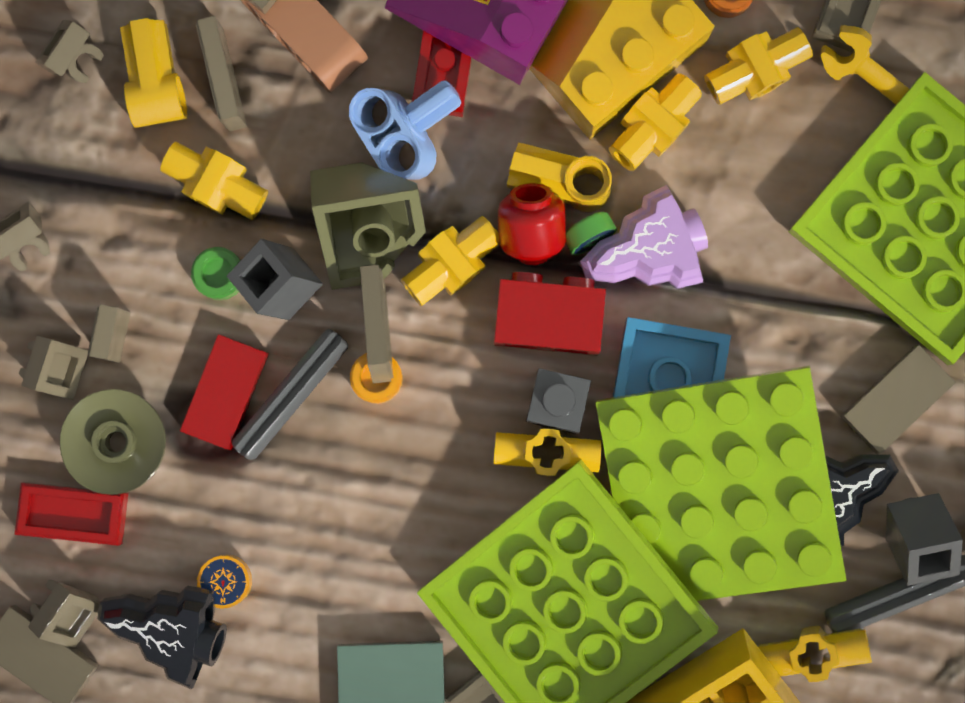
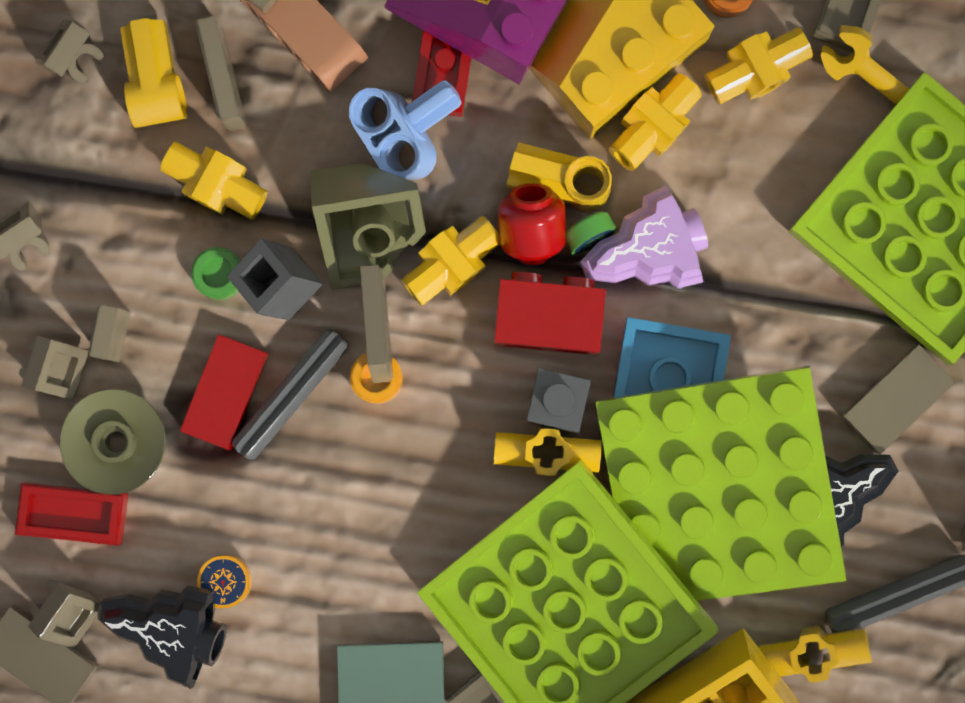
(923, 539): dark grey brick -> none

